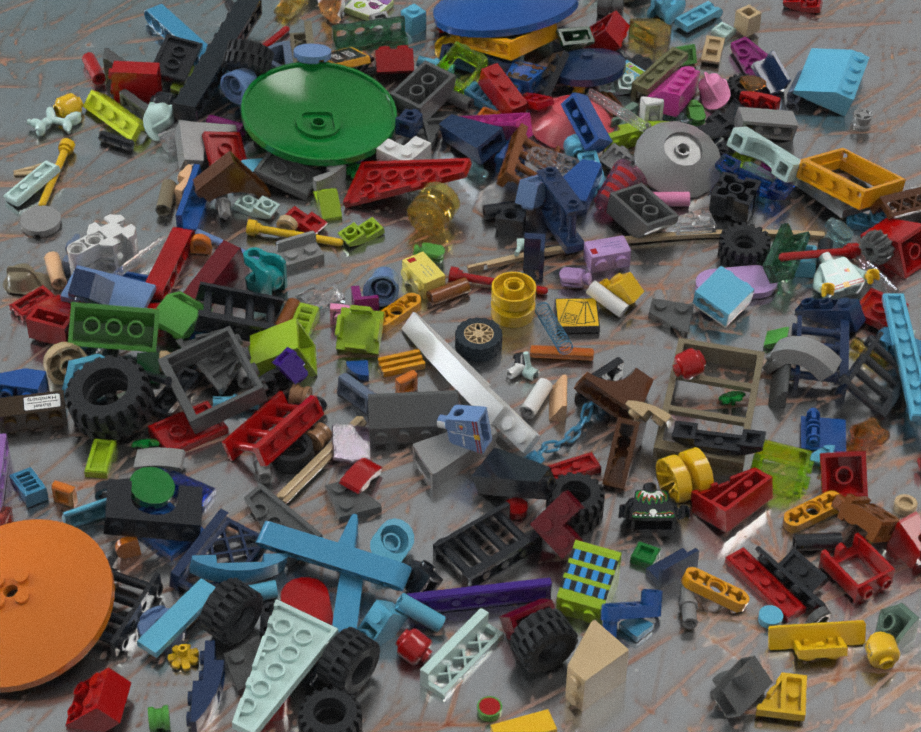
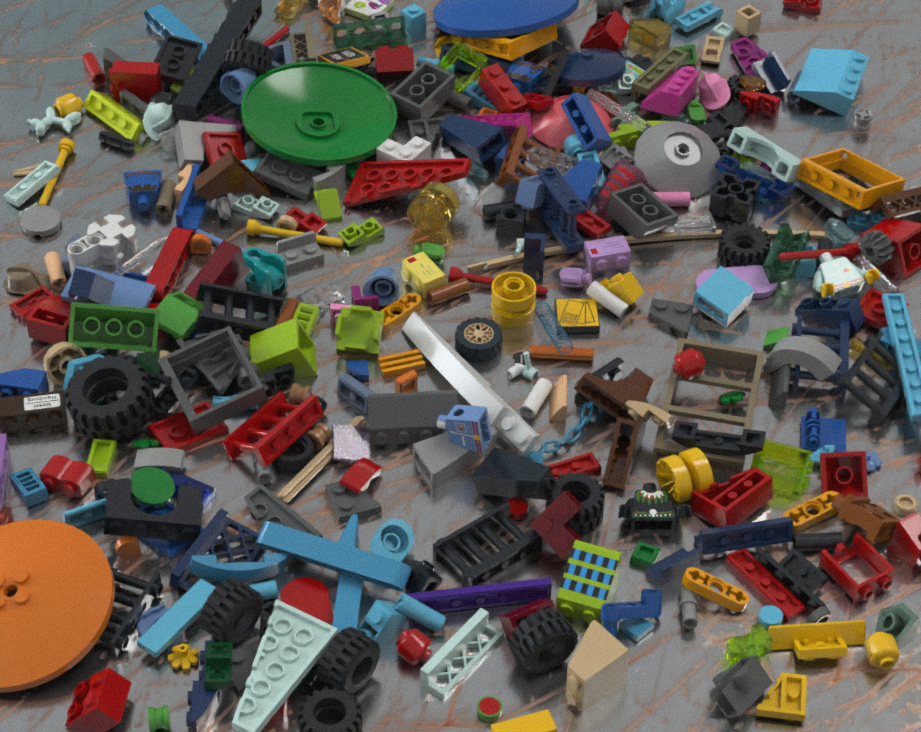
(64, 494): orange tile -> none
(67, 476): none -> red brick
(142, 188): none -> blue torso
(218, 666): none -> dark green slope
(291, 366): dark purple brick -> none
(312, 53): medium blue tile -> none
(411, 118): dark blue brick -> none
(575, 38): dark green slope -> none
(592, 225): none -> red hinge
(651, 109): white slope -> none
(744, 535): none -> dark blue fence
(755, 643): none -> clear neon green leg
(767, 122): light grey brick -> none
(866, 435): clear orange piece -> none
(872, 461): none -> medium blue plant

